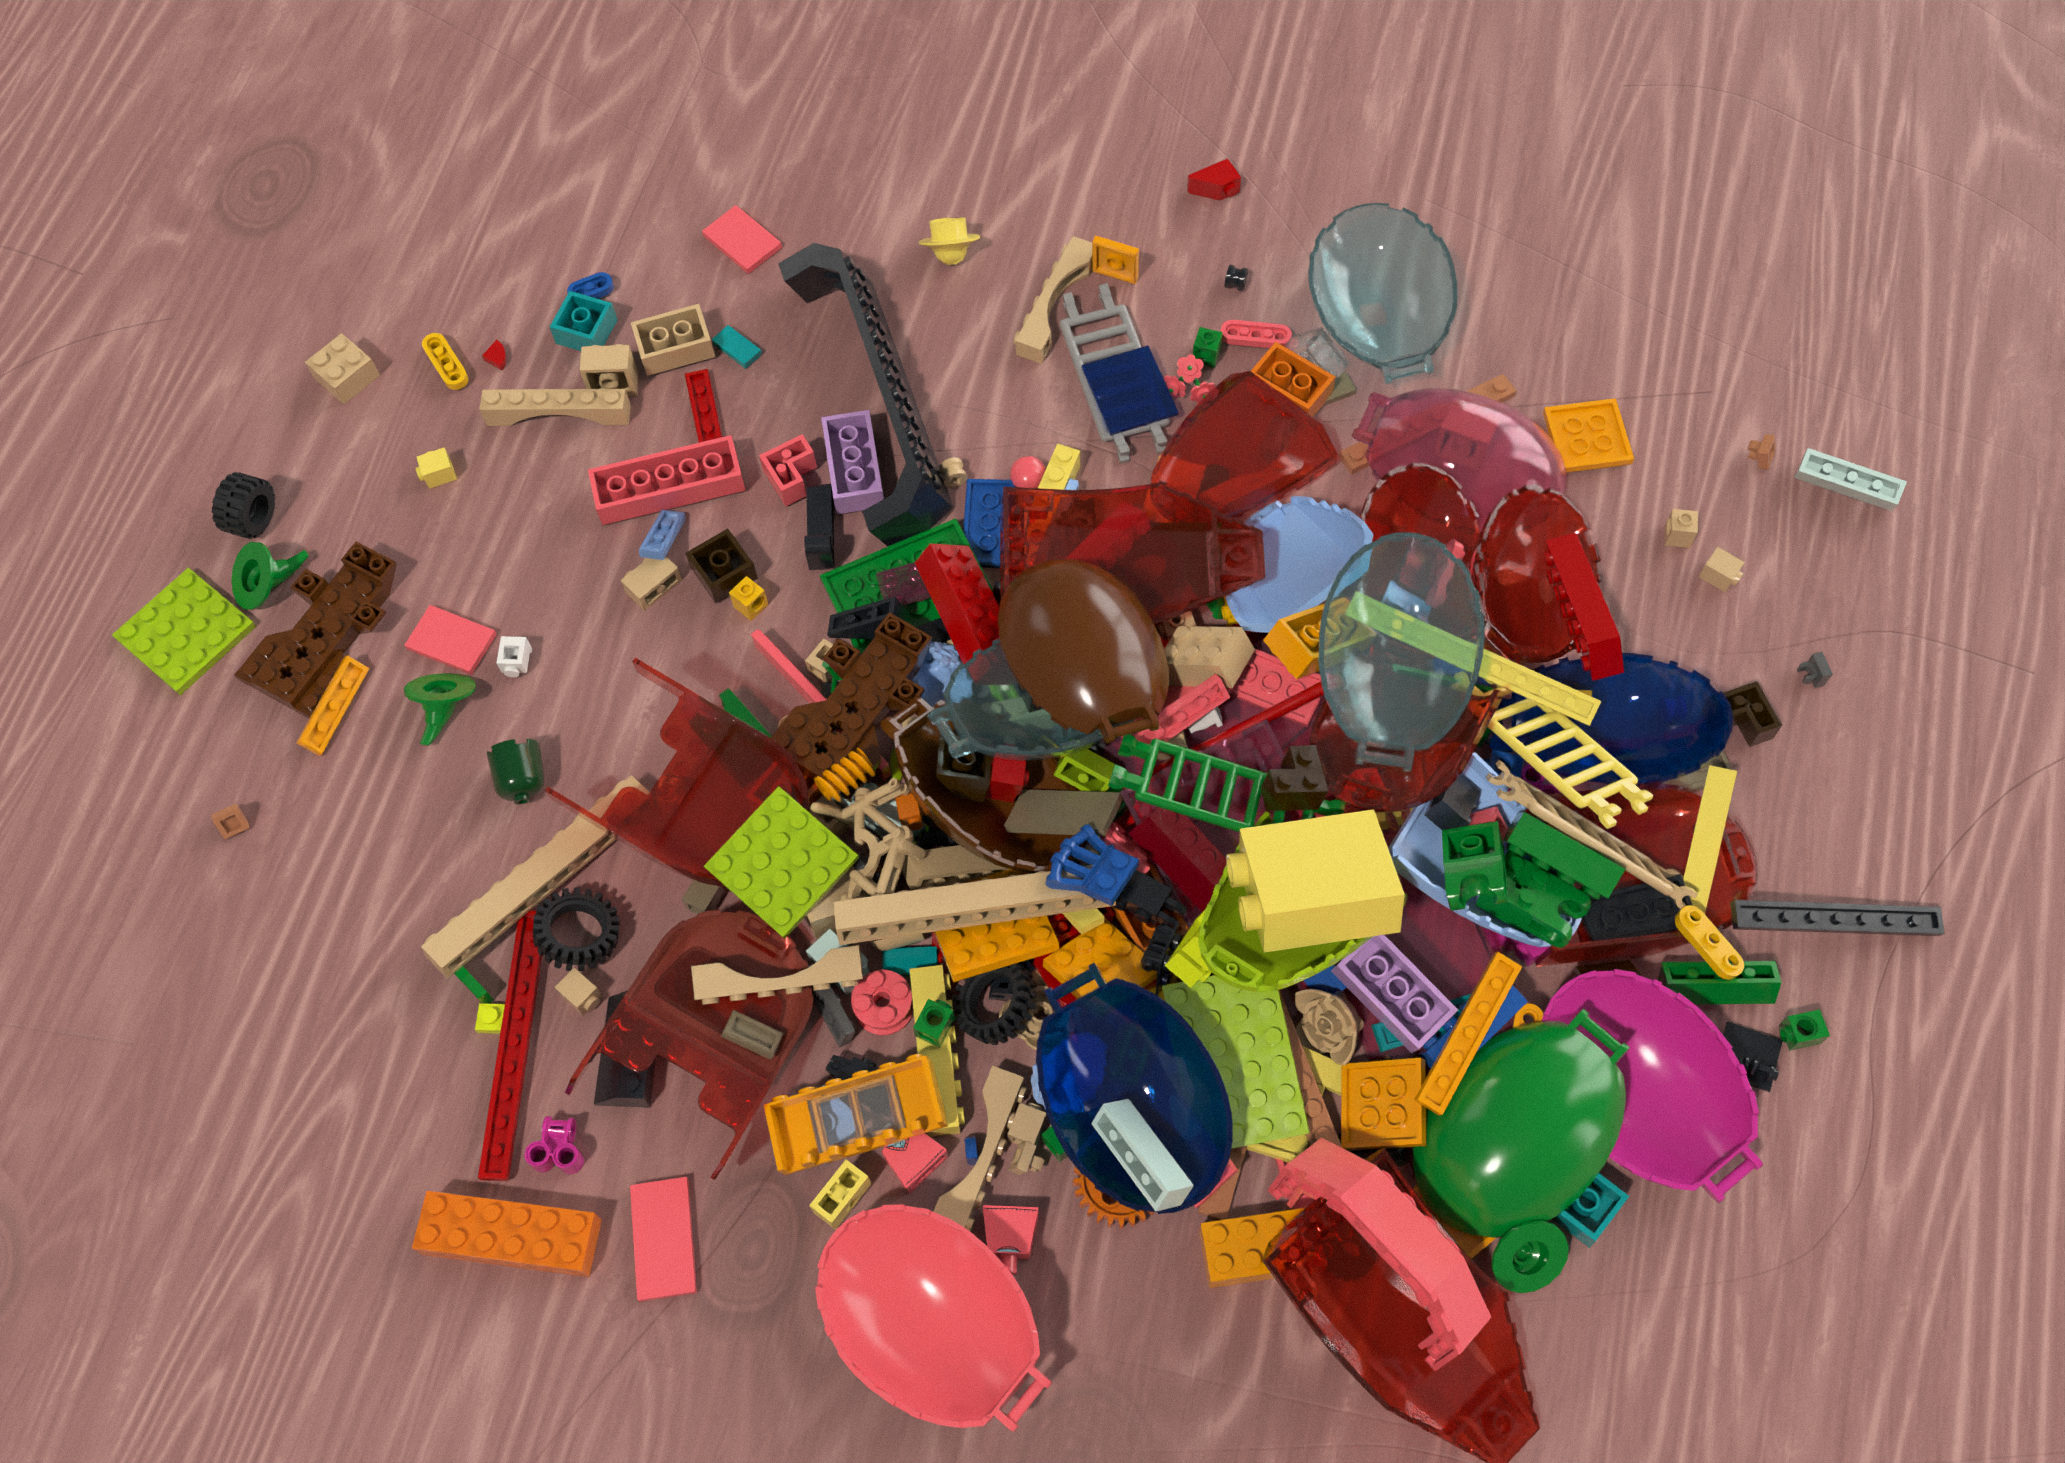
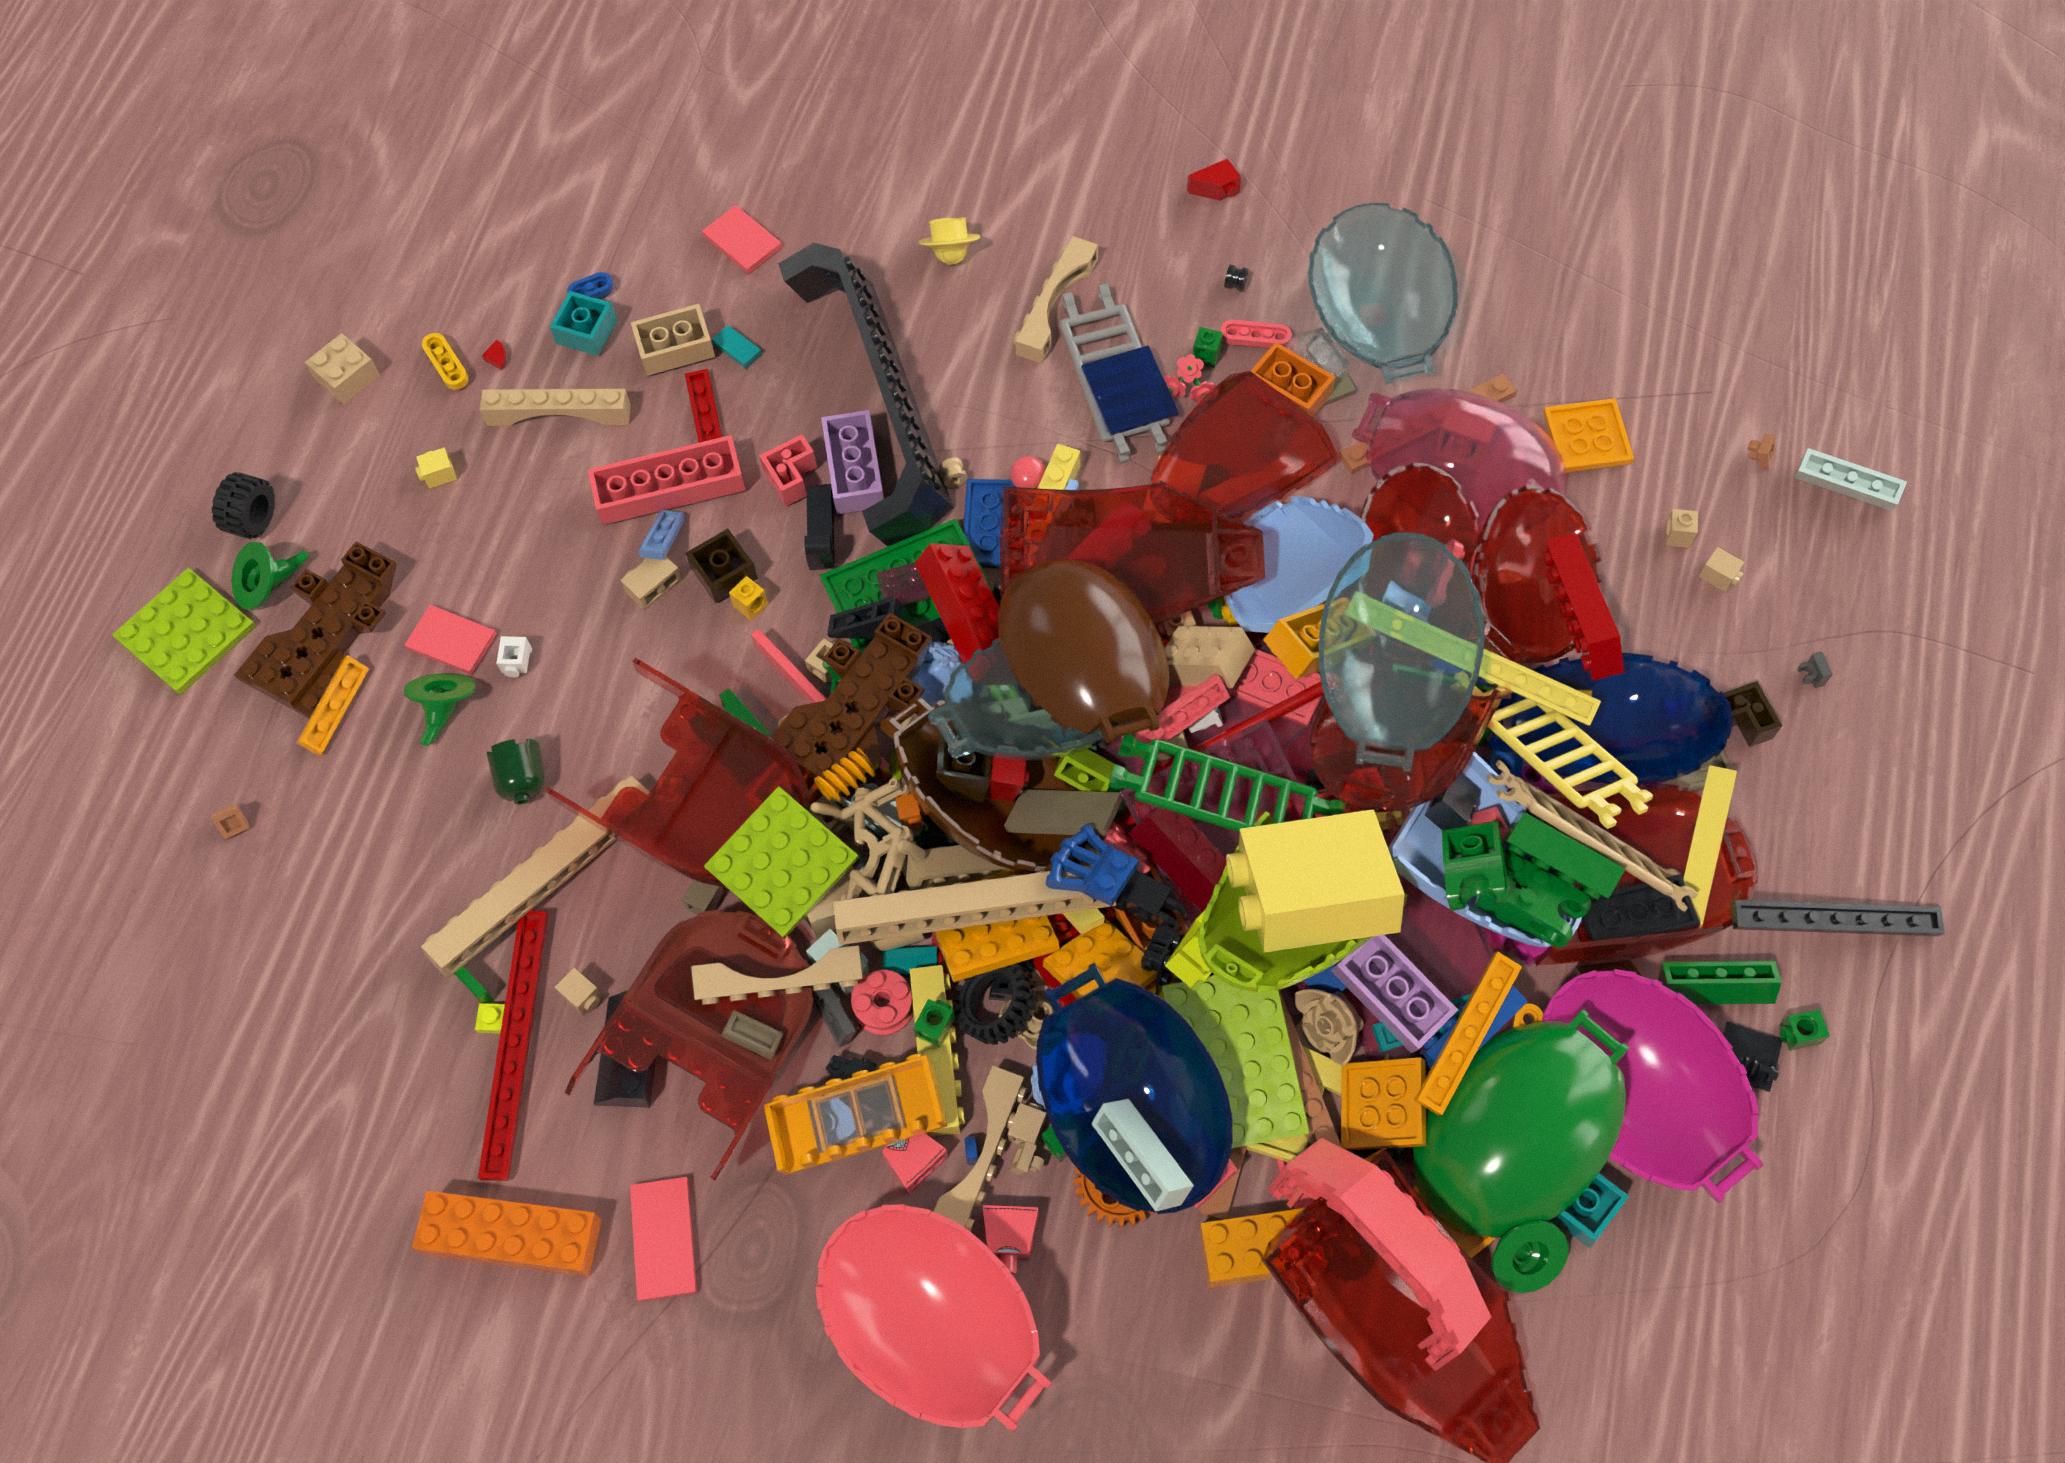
(557, 1142): dark pink piece -> none
(568, 955): black tyre -> none
(609, 368): tan brick -> none
(840, 1194): light yellow brick -> none
(1115, 259): light orange tile -> none
(1298, 782): dark brown brick -> none
(1698, 935): yellow plate -> none

